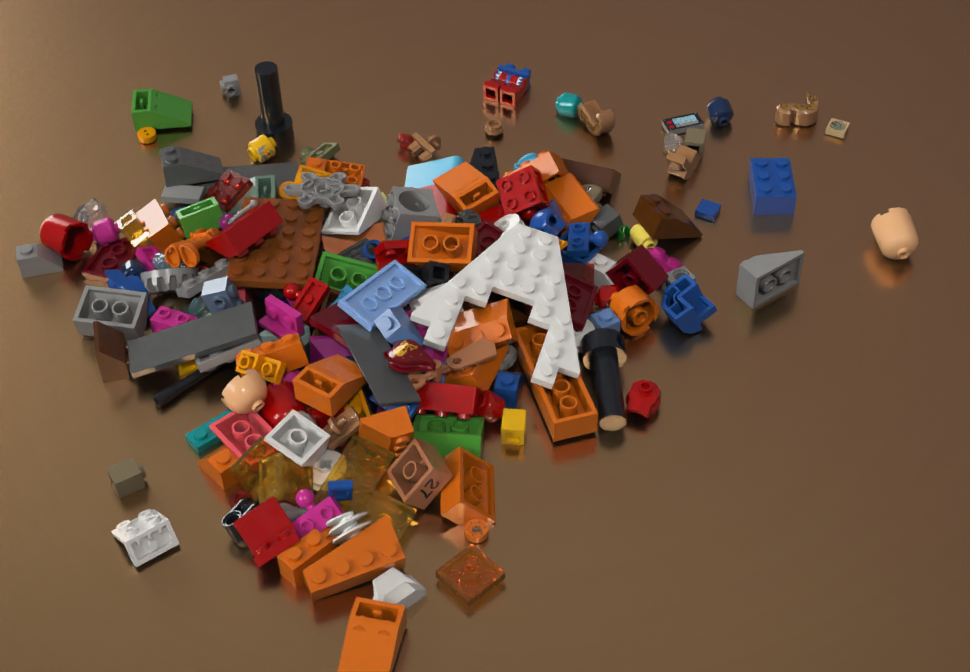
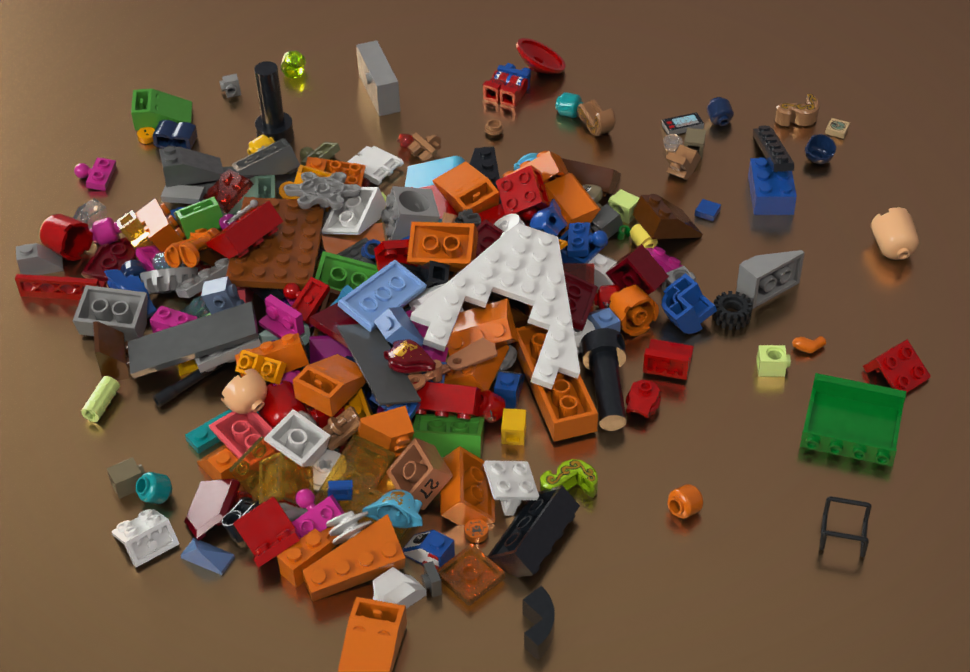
(54, 286): none -> red fence
(99, 175): none -> dark pink plate
(100, 399): none -> yellowish green axle
(153, 487): none -> teal head
(174, 134): none -> dark blue brick
(207, 556): none -> medium blue slope
(210, 505): none -> tile
(271, 160): none -> dark grey slope
(293, 64): none -> clear neon green head
(377, 162): none -> white plate
(378, 78): none -> light grey brick
(400, 508): none -> medium azure hat
(430, 547): none -> blue slope
(431, 579): none -> dark grey plate
(510, 483): none -> white bracket
(534, 532): none -> black slope
(540, 57): none -> red dish
(540, 611): none -> black brick
(570, 474): none -> lime animal
(624, 204): none -> yellowish green brick
(667, 359): none -> red bracket
(685, 501): none -> orange head
(735, 302): none -> black tyre
(772, 361): none -> yellowish green brick
(773, 149): none -> black plate
(807, 345): none -> orange arm
(820, 149): none -> dark blue hair
(853, 419): none -> green panel
(864, 540): none -> black piece
(900, 367): none -> red bracket

